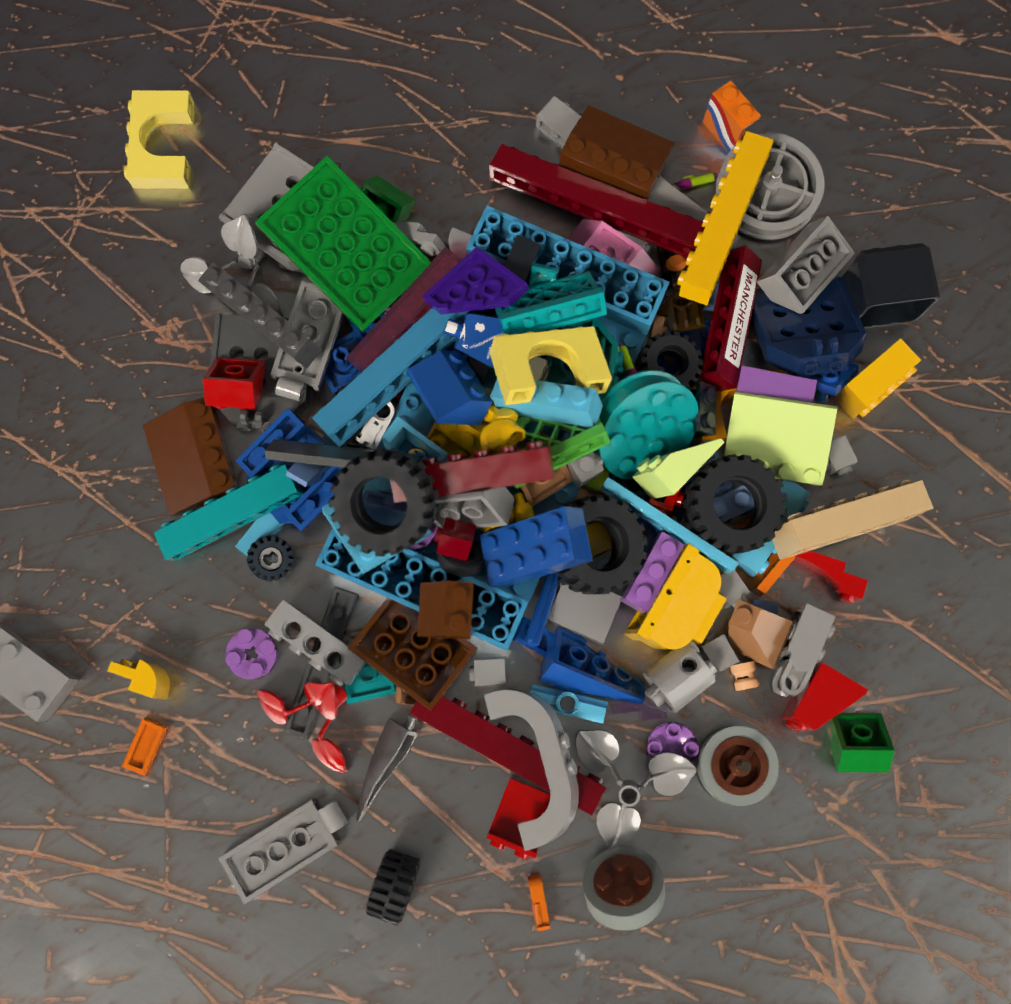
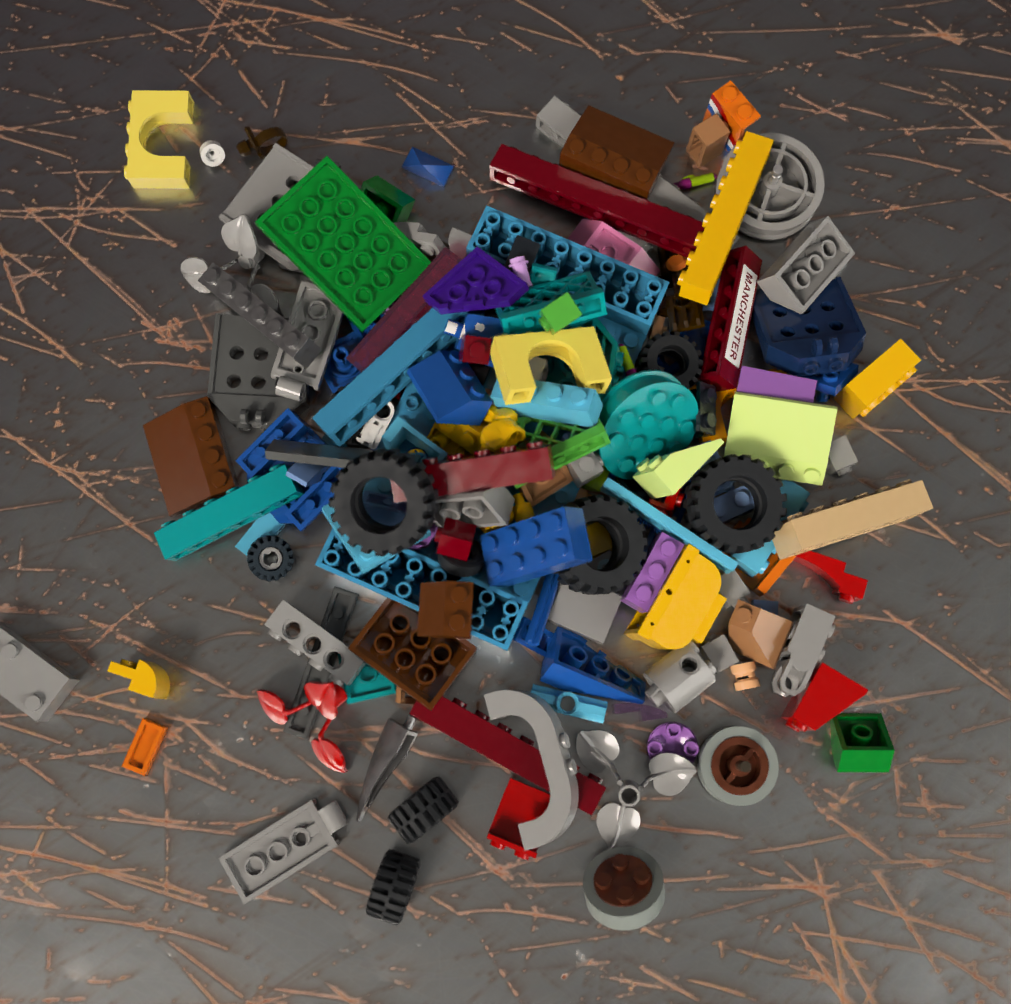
(212, 153): none -> white tile
(234, 383): red slope -> none
(246, 147): none -> dark brown piece
(265, 648): medium lavender plate -> none
(423, 810): none -> black tyre
(427, 166): none -> blue slope
(475, 349): none -> dark red brick
(488, 672): light grey brick -> none
(520, 269): none -> lavender pin
(539, 902): orange piece -> none
(559, 314): none -> bright green brick
(708, 140): none -> medium nougat brick
(892, 284): black plate -> none

